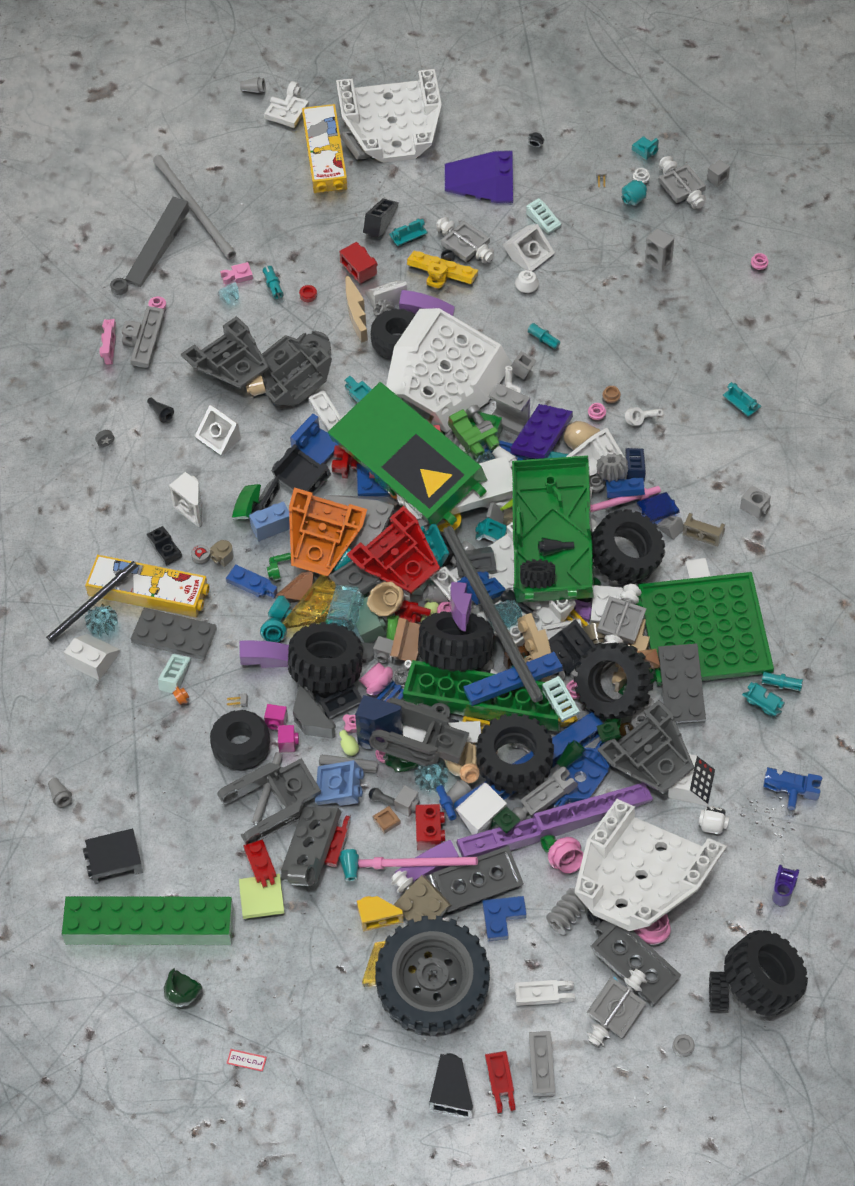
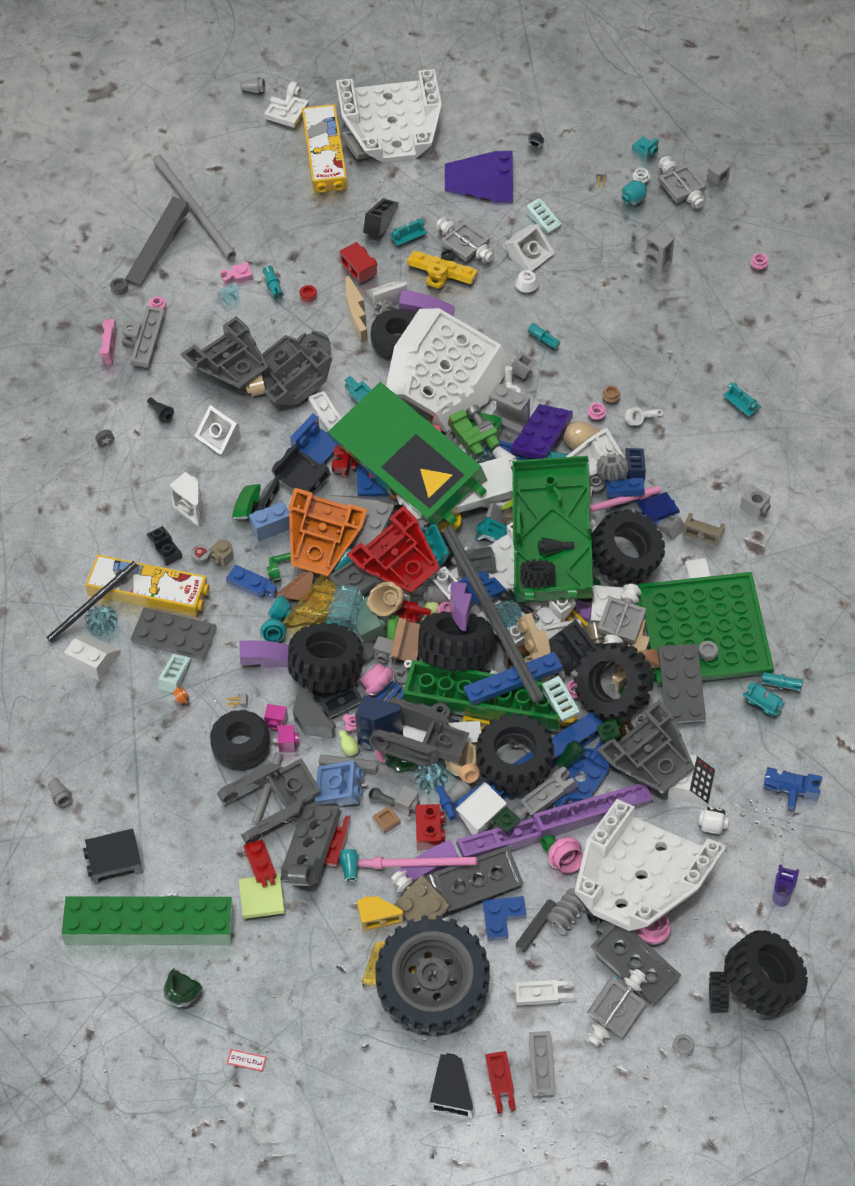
(535, 926): none -> dark grey axle
(708, 650): none -> light grey tile

